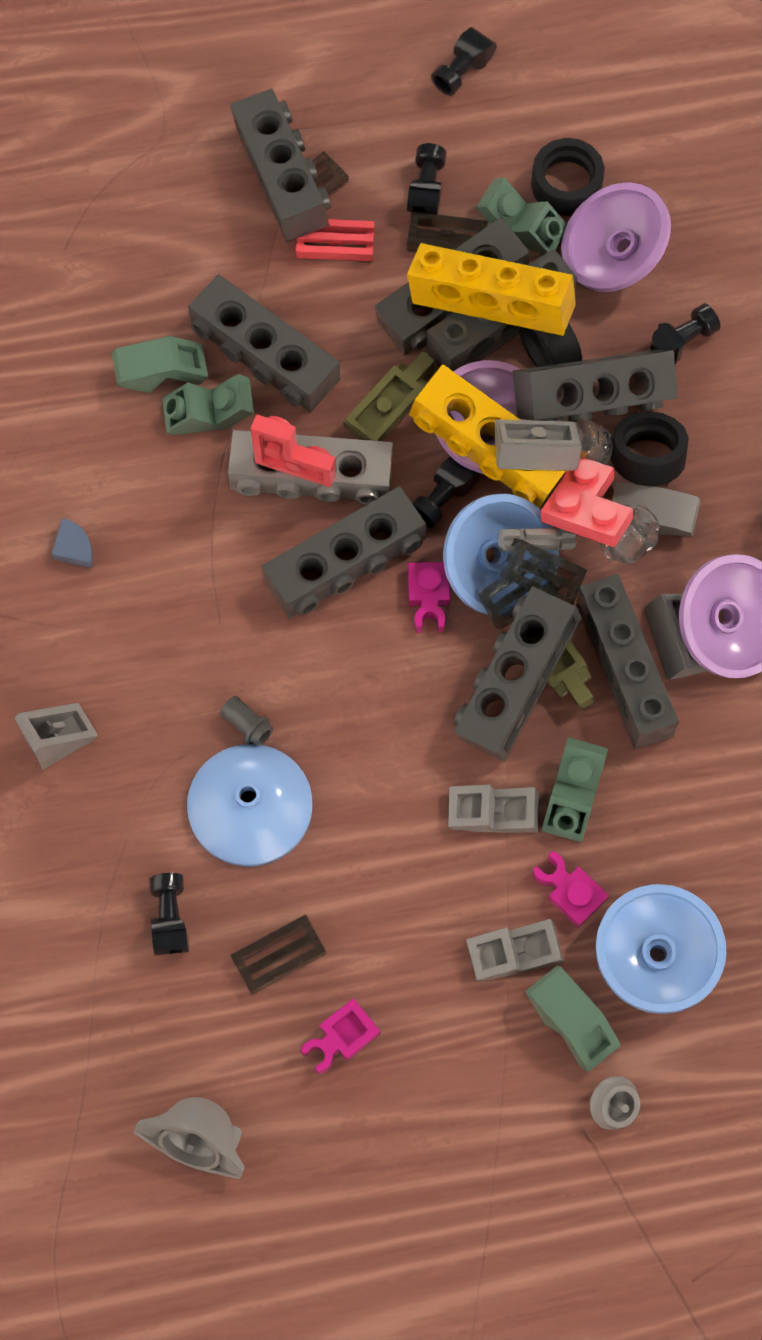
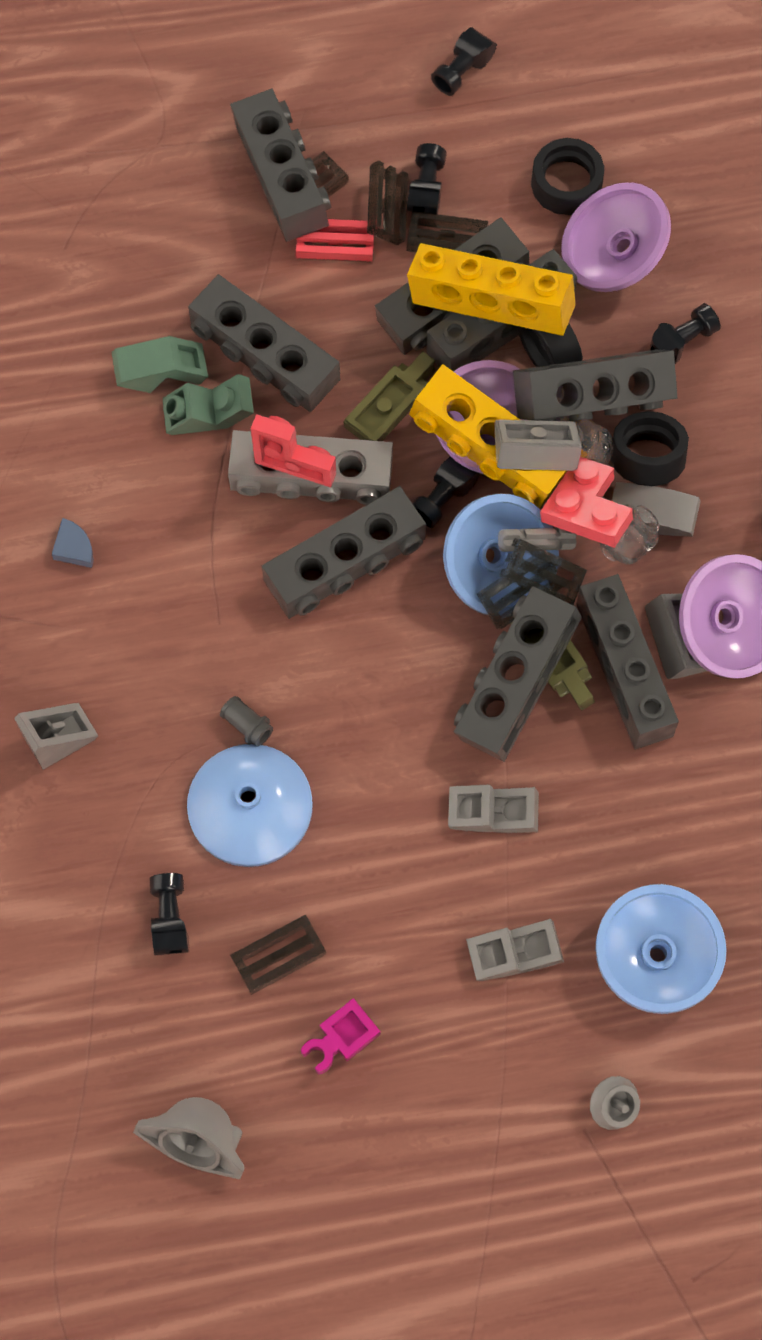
(392, 205): none -> clear smoke tile
(428, 589): dark pink plate -> none
(533, 223): sand green slope -> none
(574, 789): sand green slope -> none
(574, 893): dark pink plate -> none
(574, 1016): sand green slope -> none

